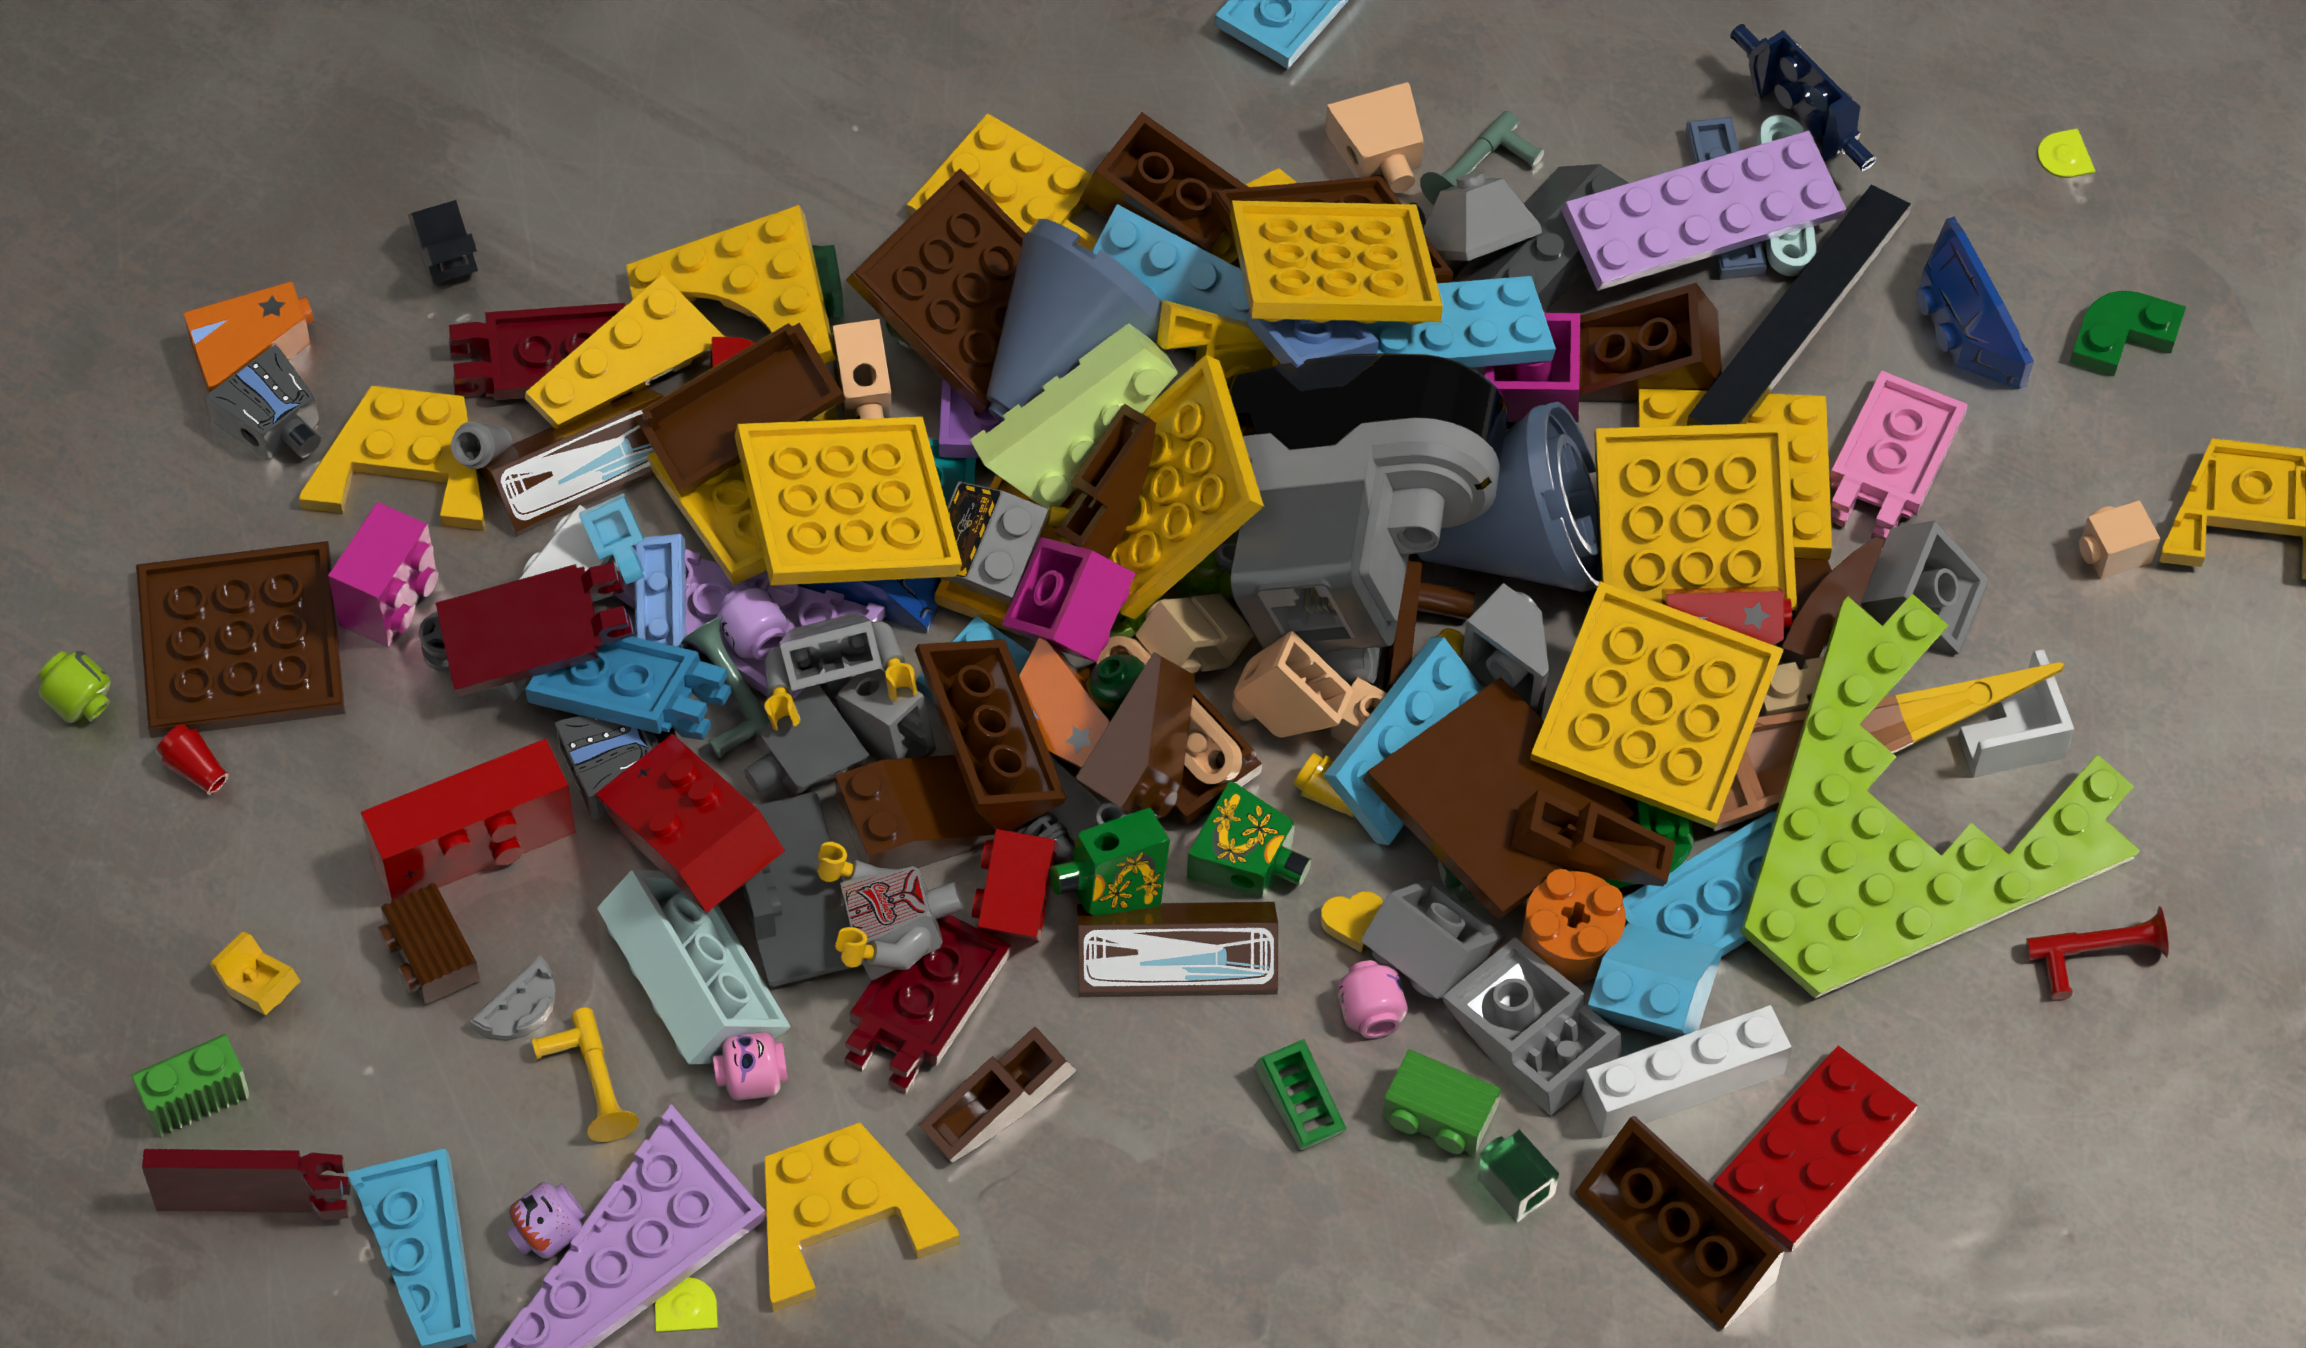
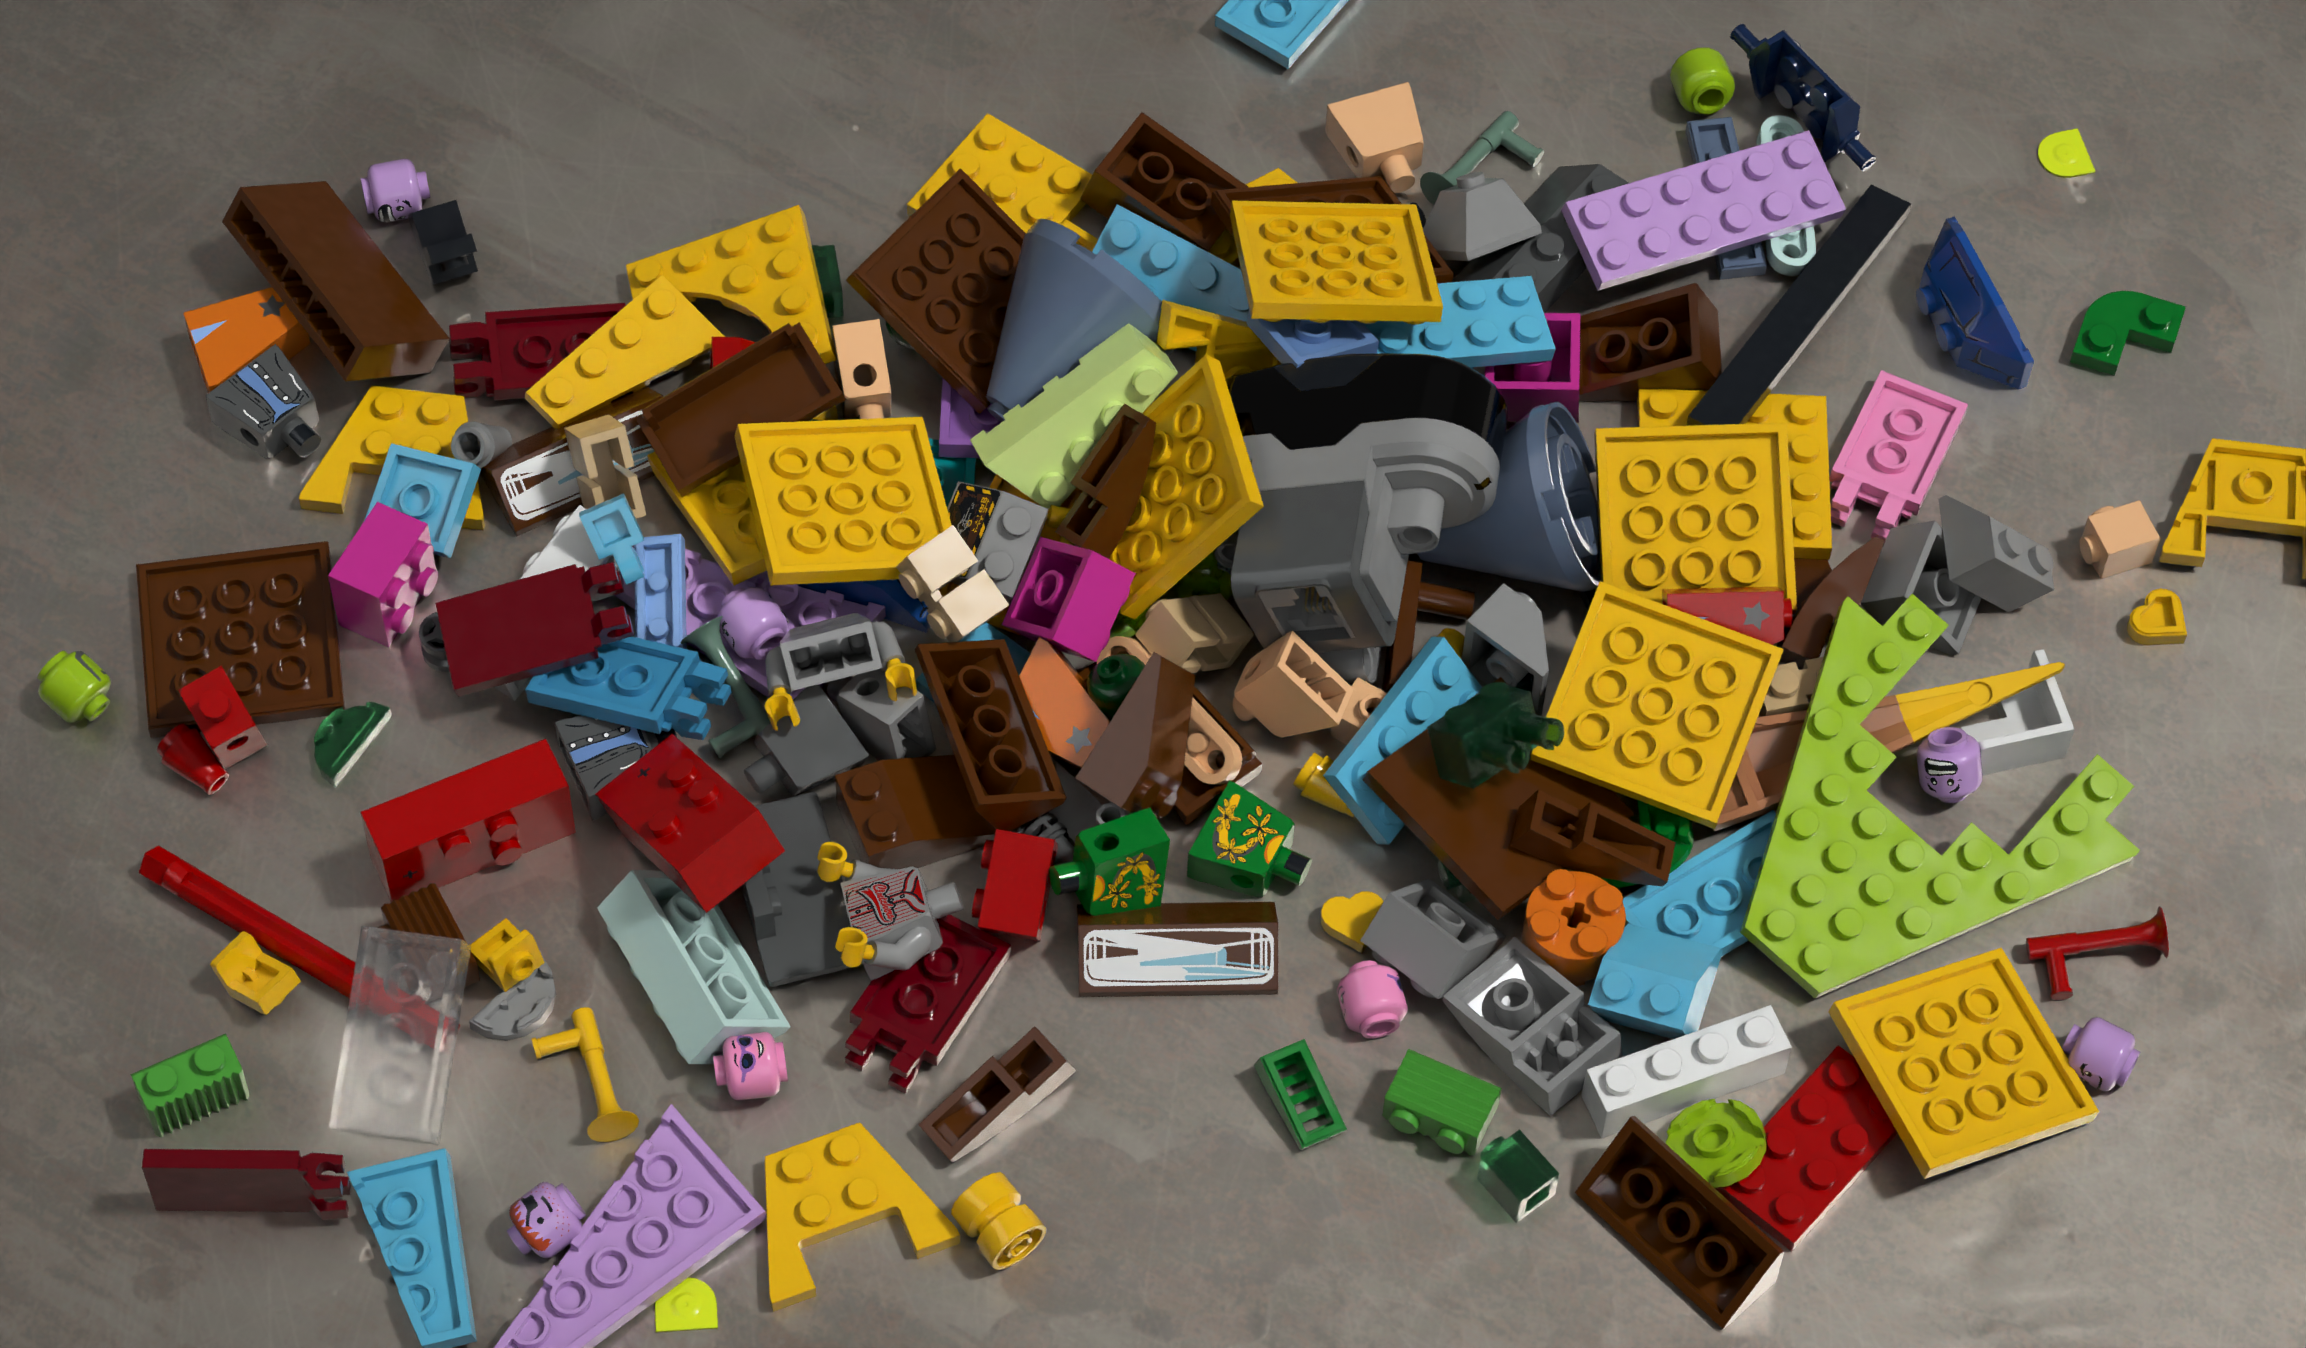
(222, 717): none -> red torso
(245, 915): none -> red piece
(335, 280): none -> reddish brown brick
(345, 737): none -> clear green tile
(394, 190): none -> lavender head
(400, 1035): none -> clear brick
(428, 489): none -> medium azure plate
(507, 954): none -> yellow bracket
(592, 450): none -> tan piece
(936, 566): none -> tan piece
(993, 1214): none -> yellow wheel
(1490, 735): none -> clear green brick
(1702, 81): none -> lime head
(1719, 1140): none -> lime tile
(1949, 764): none -> lavender head
(1963, 1062): none -> yellow plate
(1993, 557): none -> light grey slope
(2101, 1053): none -> lavender head
(2158, 620): none -> yellow tile

